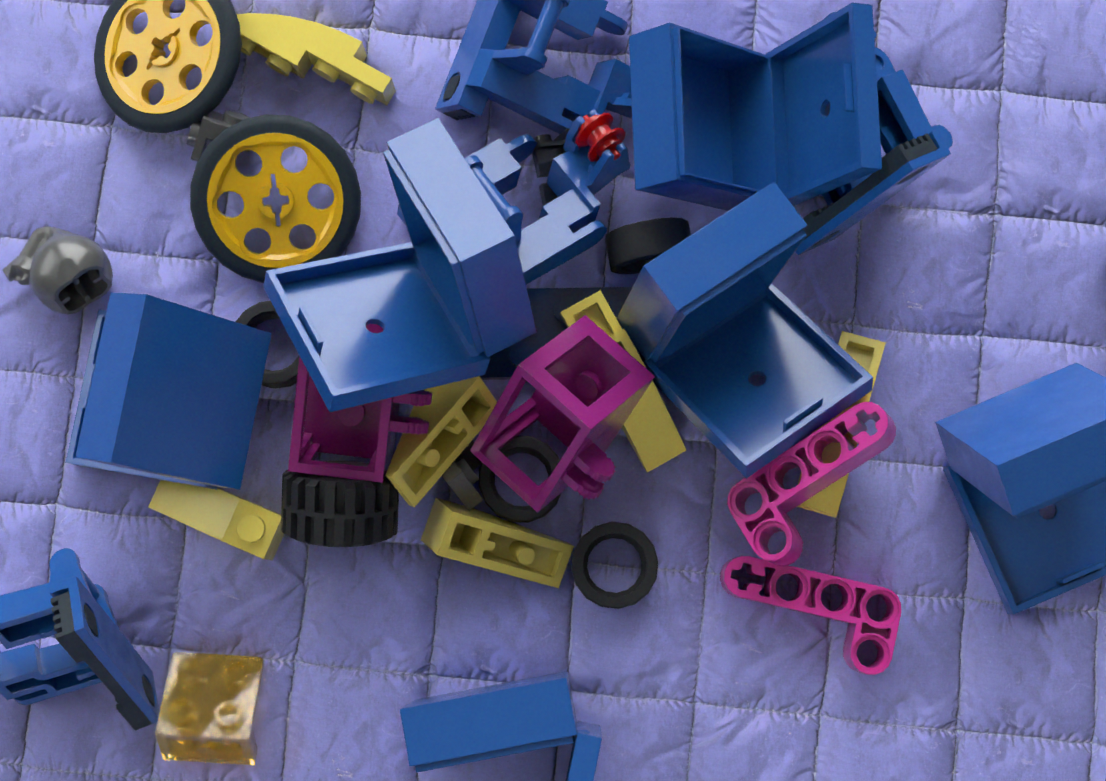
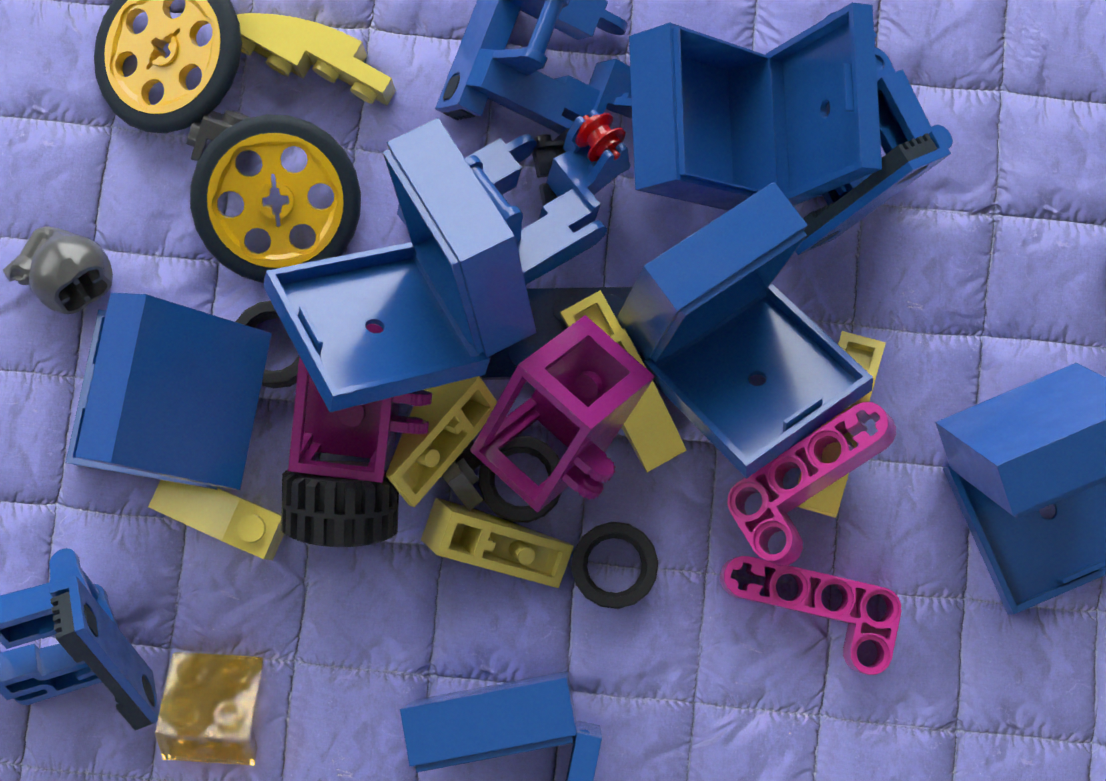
(643, 241): black tyre -> none

